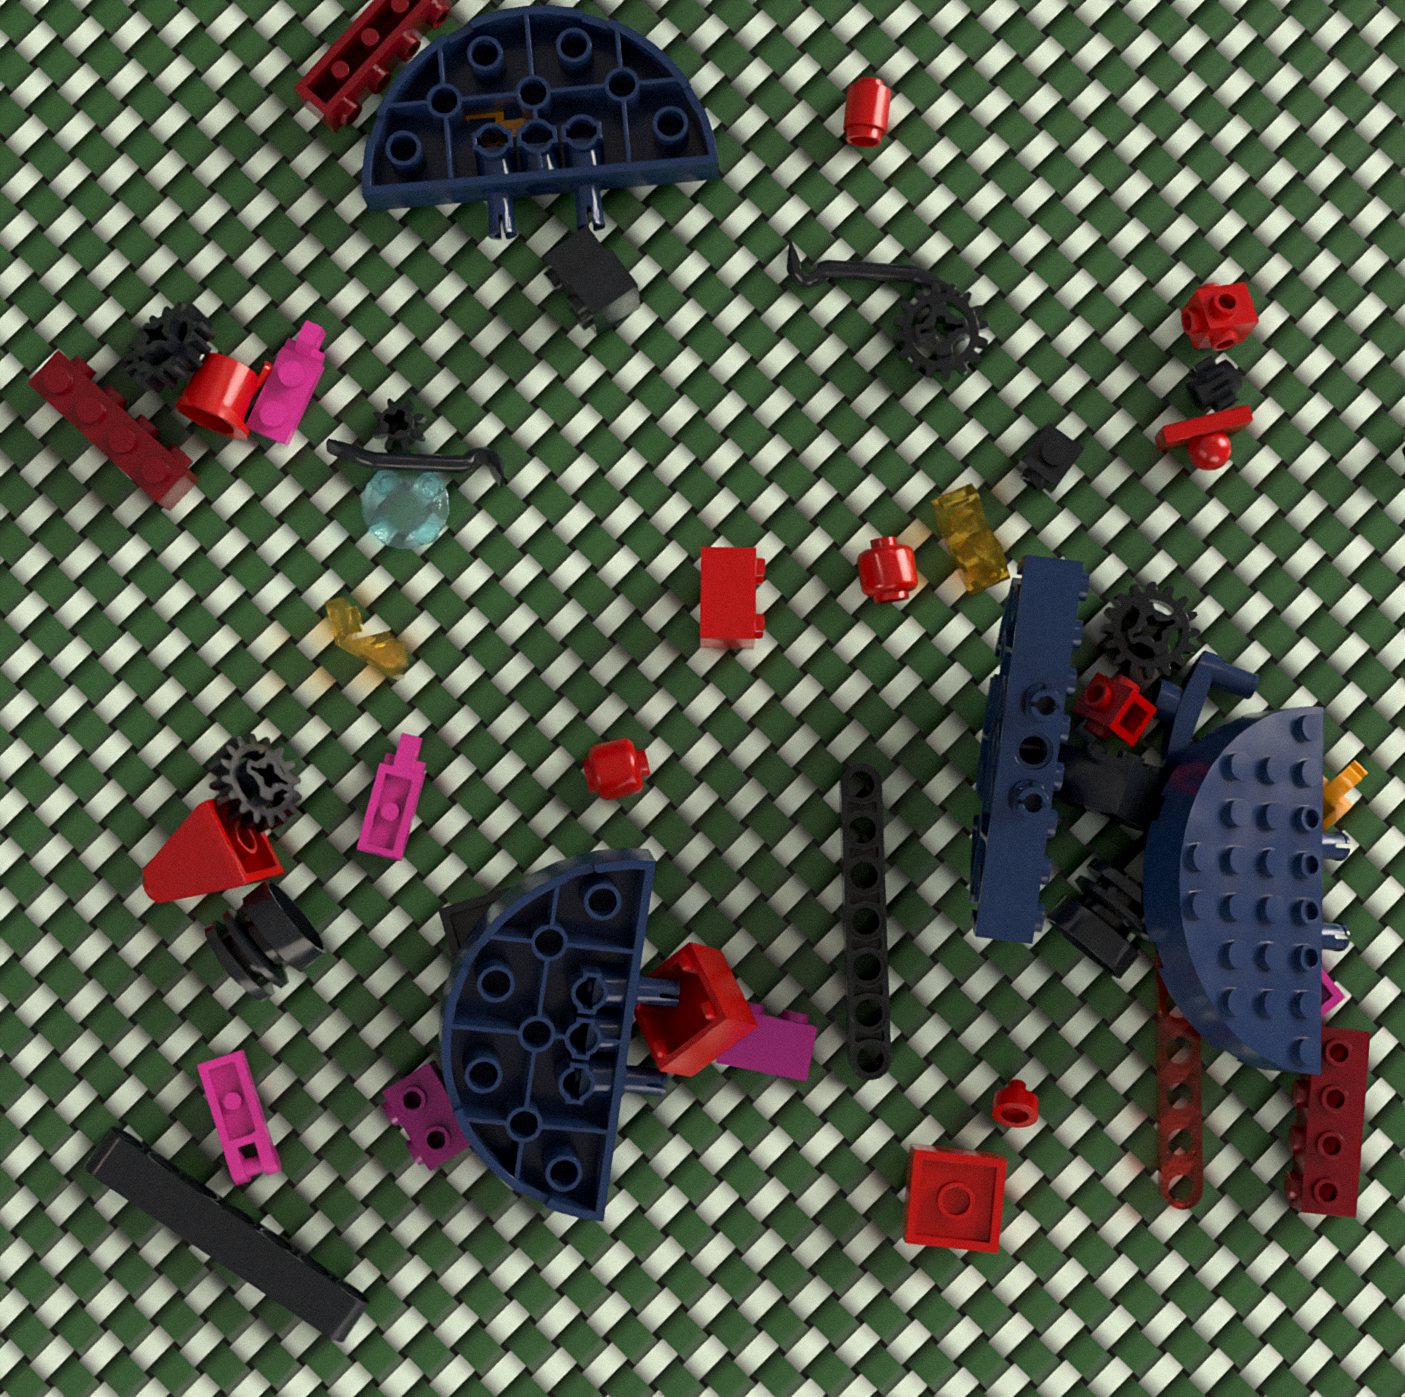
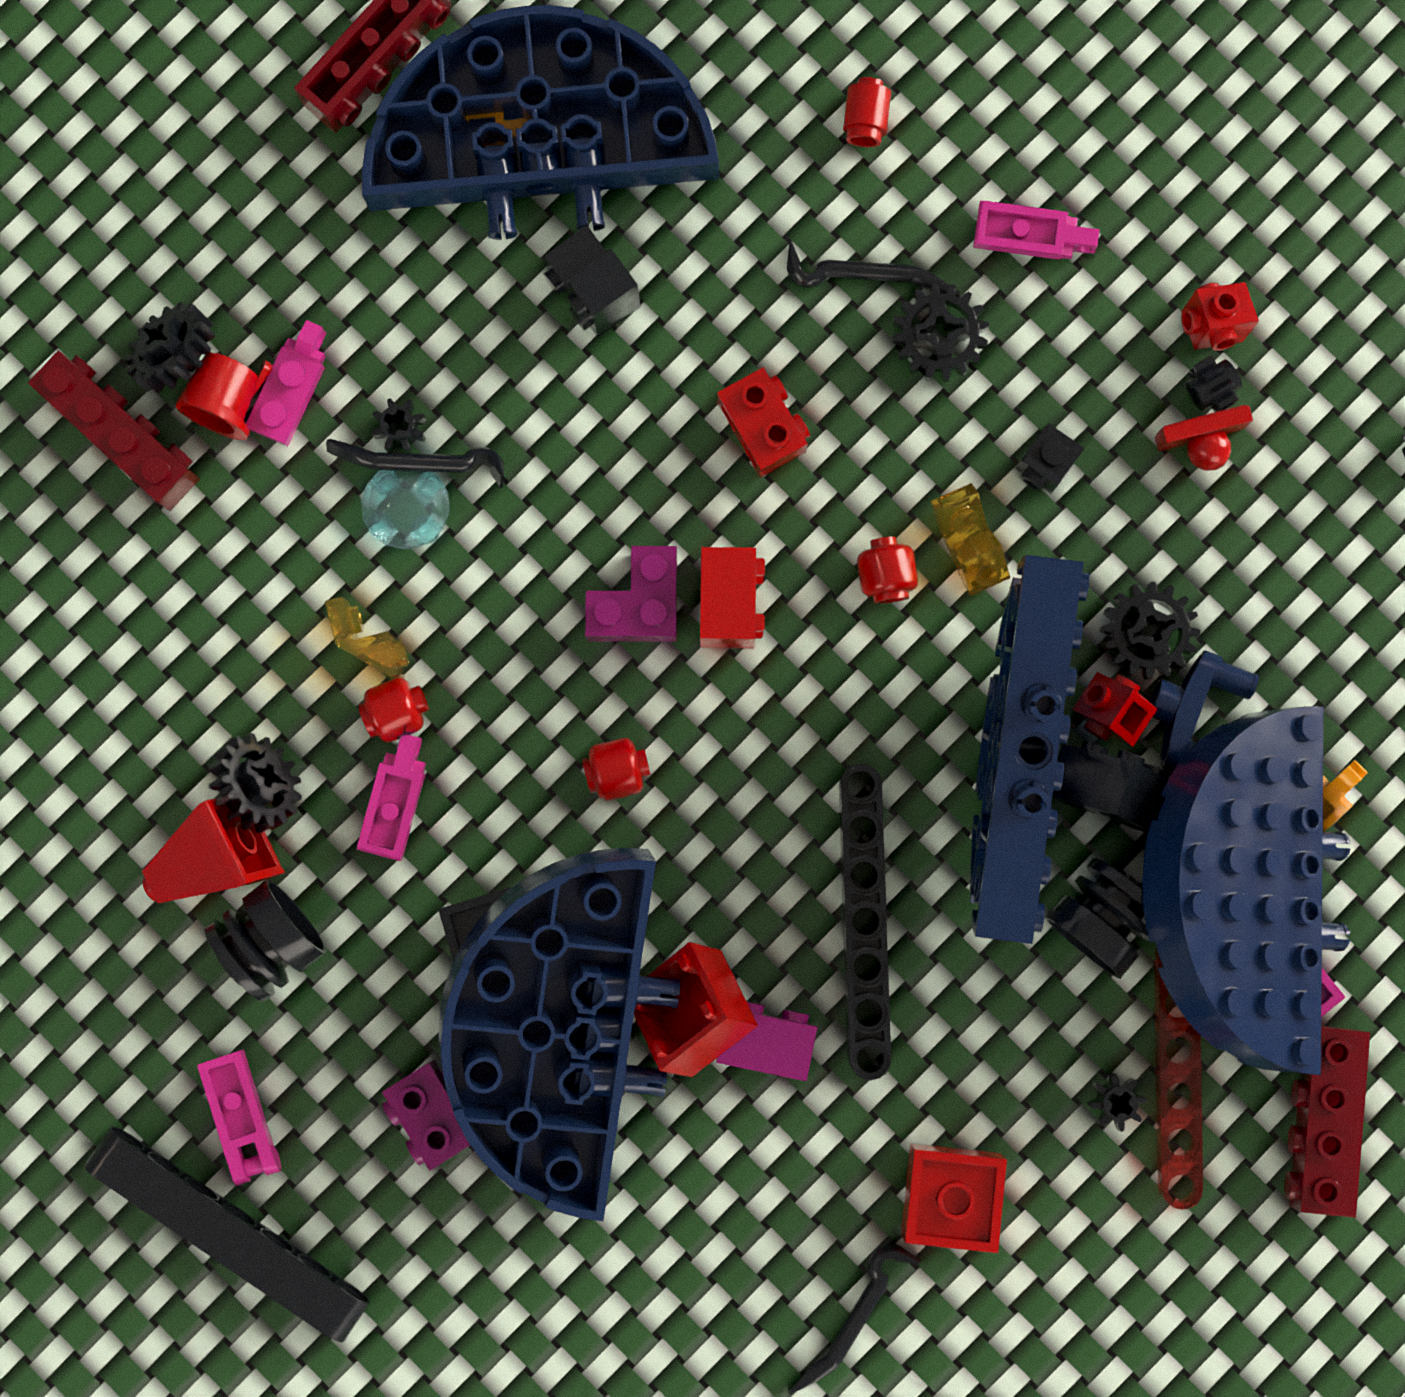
(393, 709): none -> red head
(647, 610): none -> magenta brick
(763, 421): none -> red brick
(857, 1318): none -> black piece
(1015, 1105): red tile -> none
(1031, 231): none -> dark pink hinge
(1104, 1105): none -> black gear

